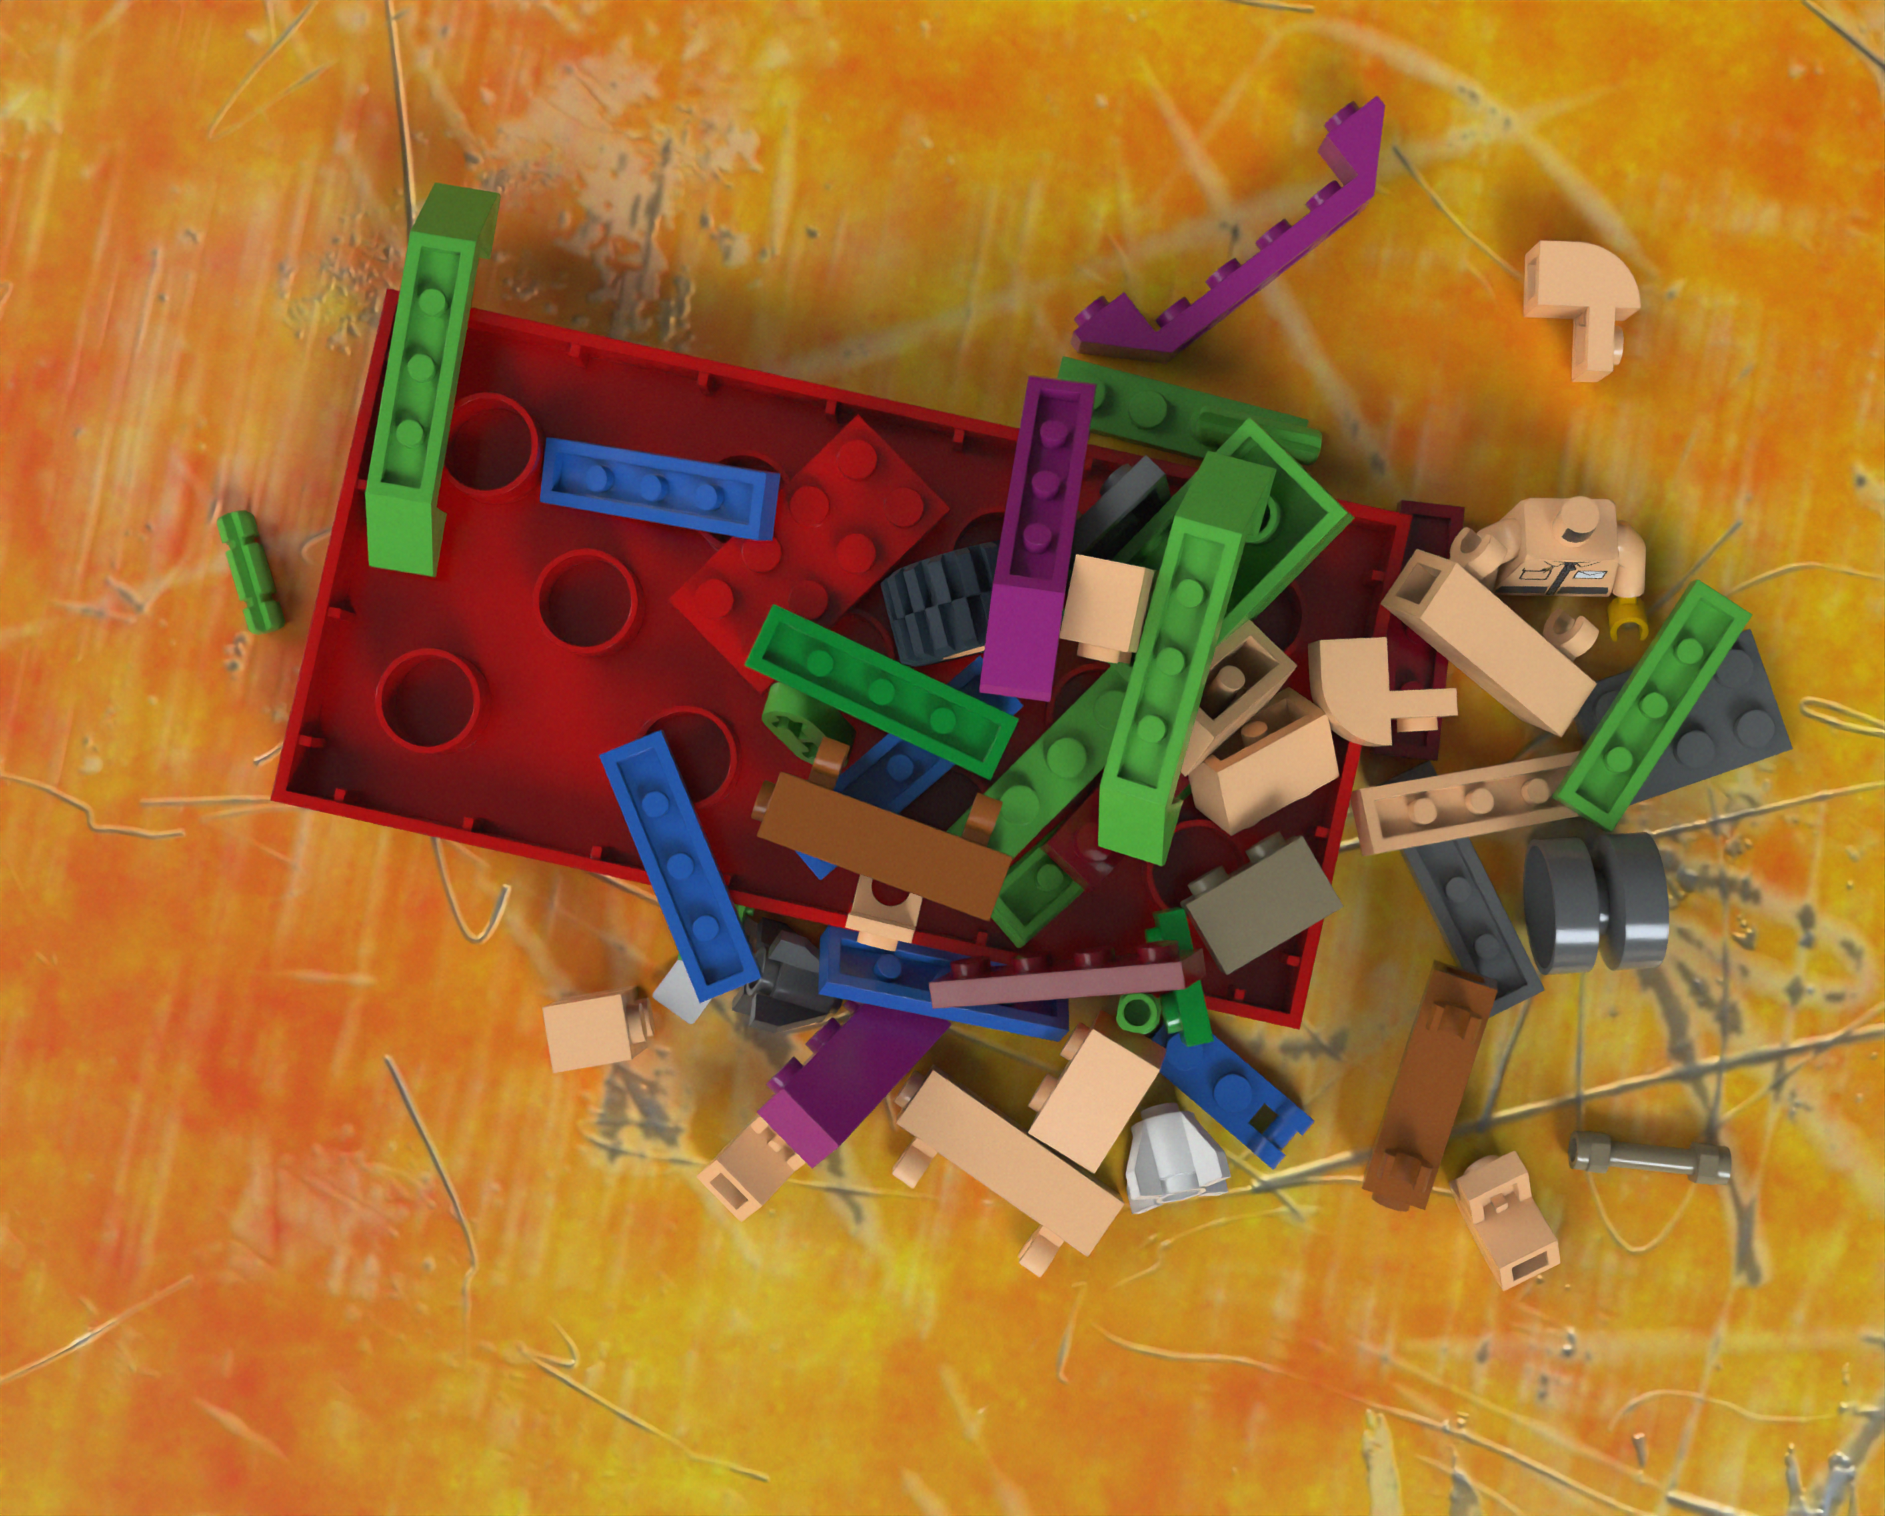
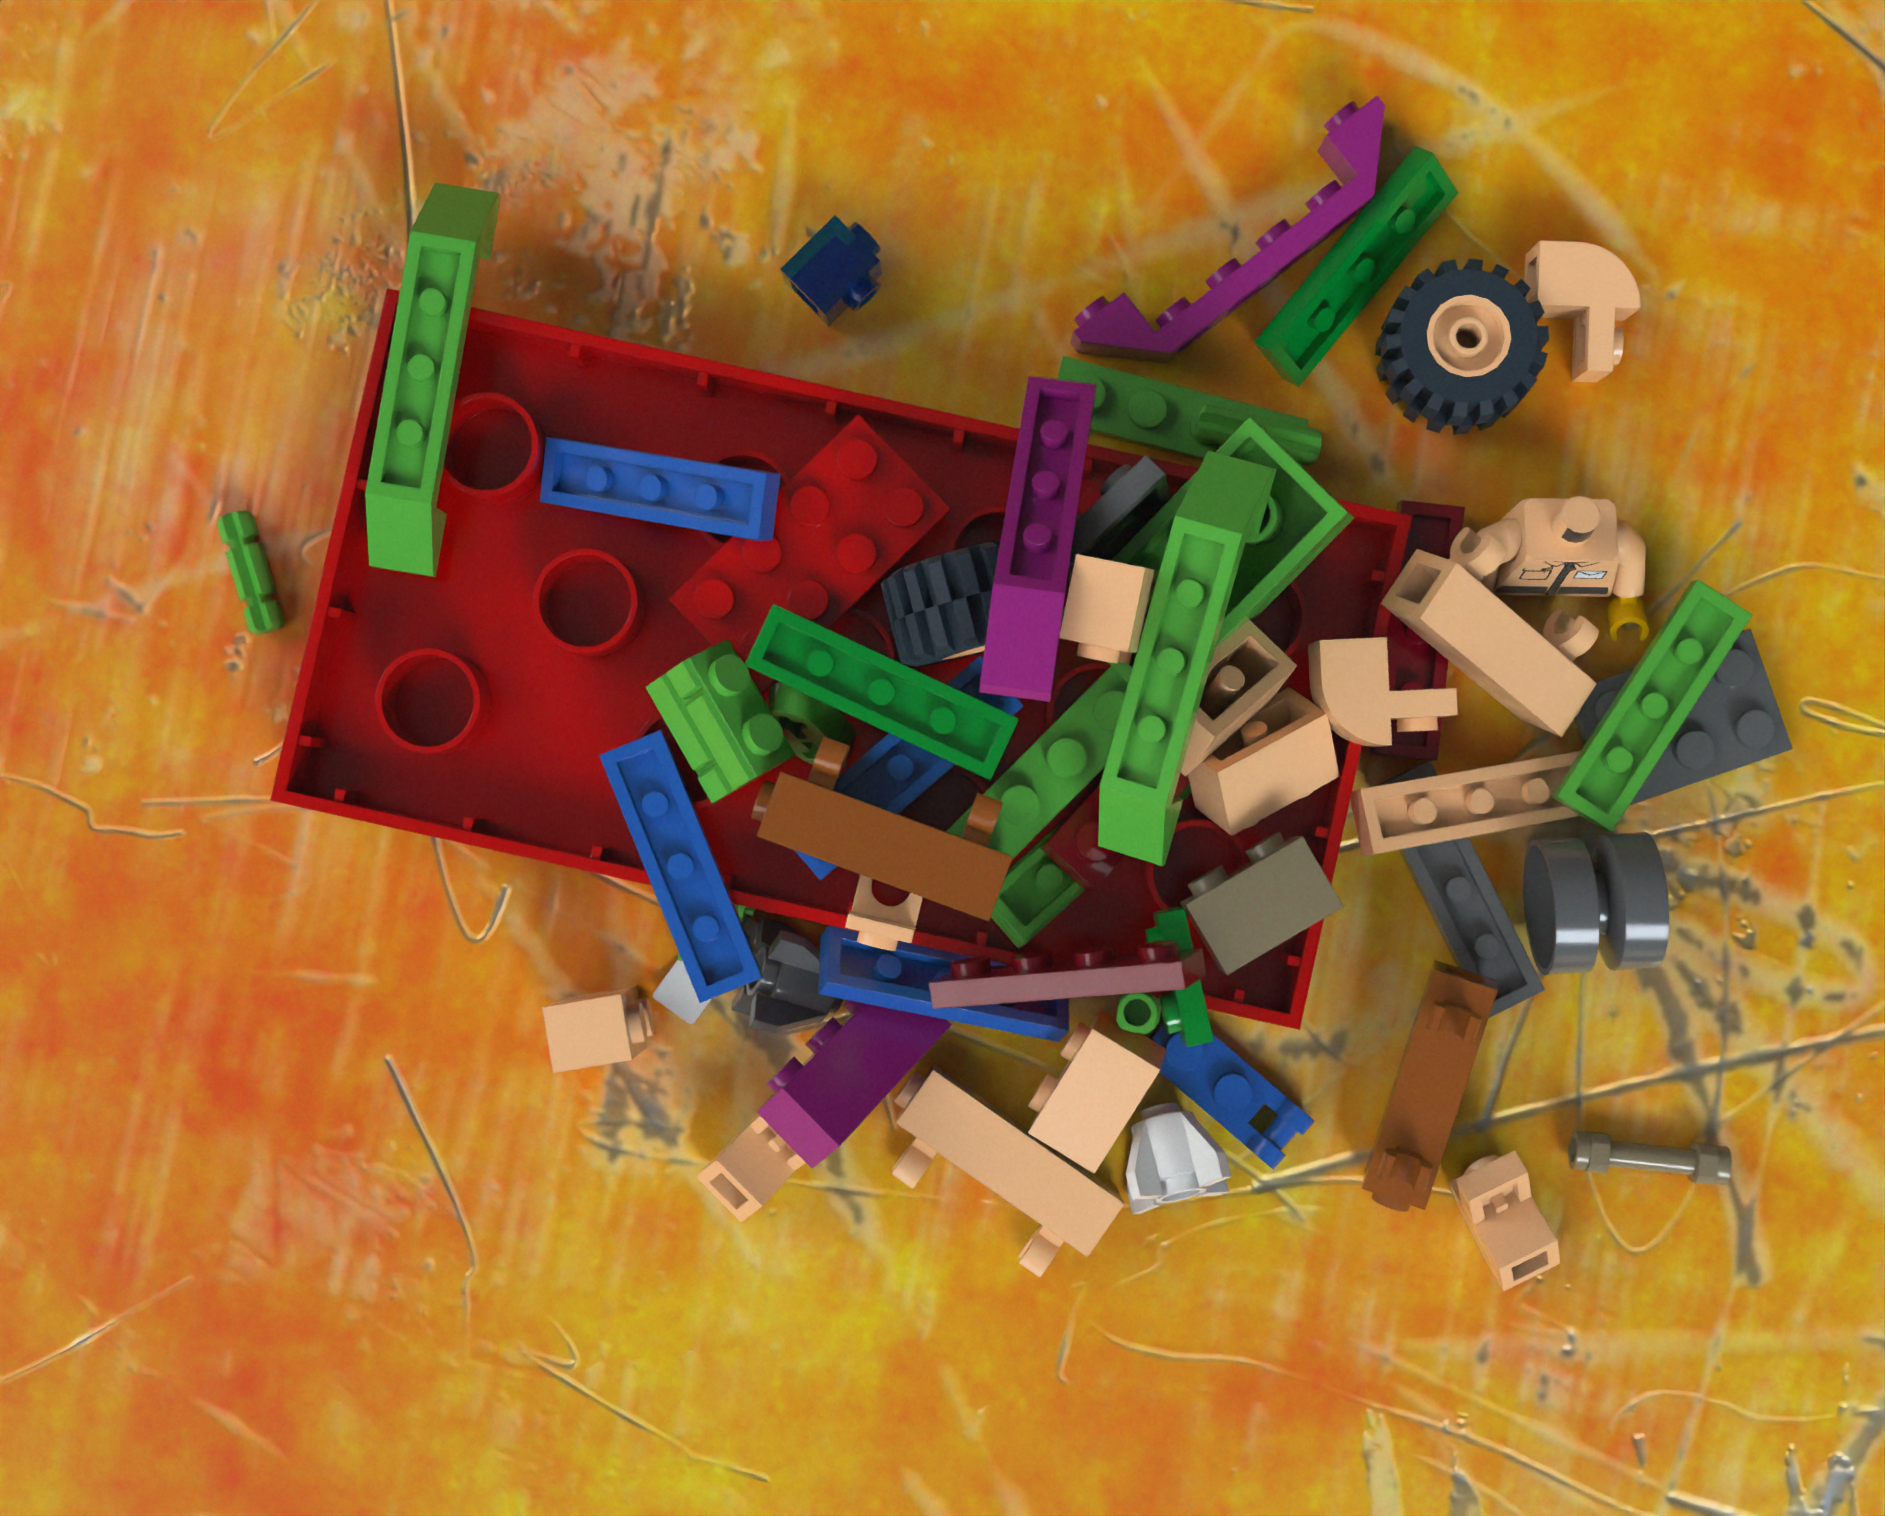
(720, 720): none -> bright green brick
(835, 270): none -> clear blue brick
(1357, 266): none -> green plate
(1461, 346): none -> black wheel

